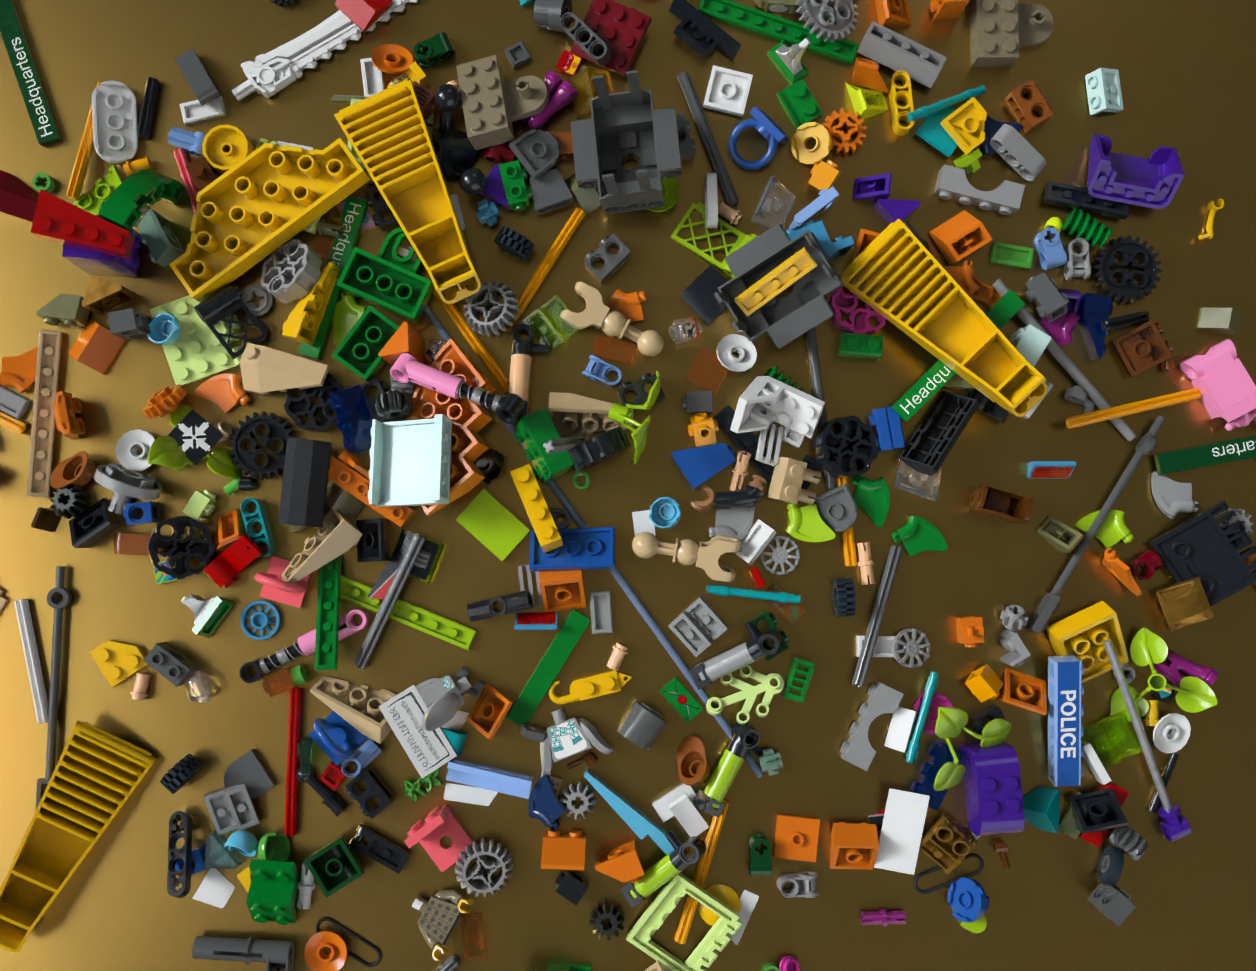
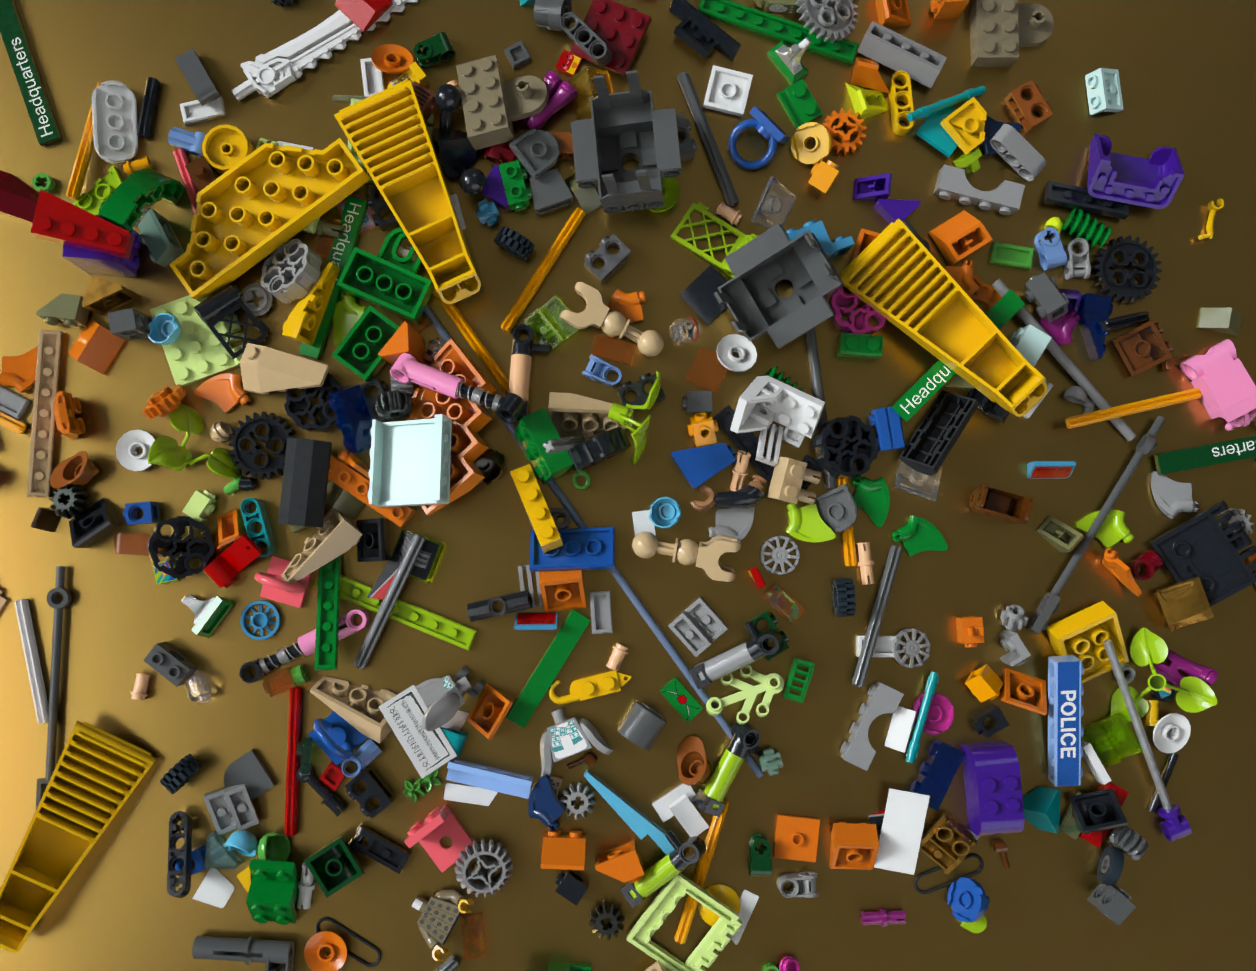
(118, 660): yellow plate -> none
(126, 485): light grey piece -> none
(195, 436): black sticker -> none
(493, 525): lime tile -> none
(499, 316): light grey gear -> none
(532, 732): dark grey tile -> none
(711, 200): white beam -> none
(755, 542): white tile -> none
(775, 281): yellow tile -> none
(782, 597): teal piece -> none
(815, 208): light blue container -> none
(948, 725): lime plant -> none

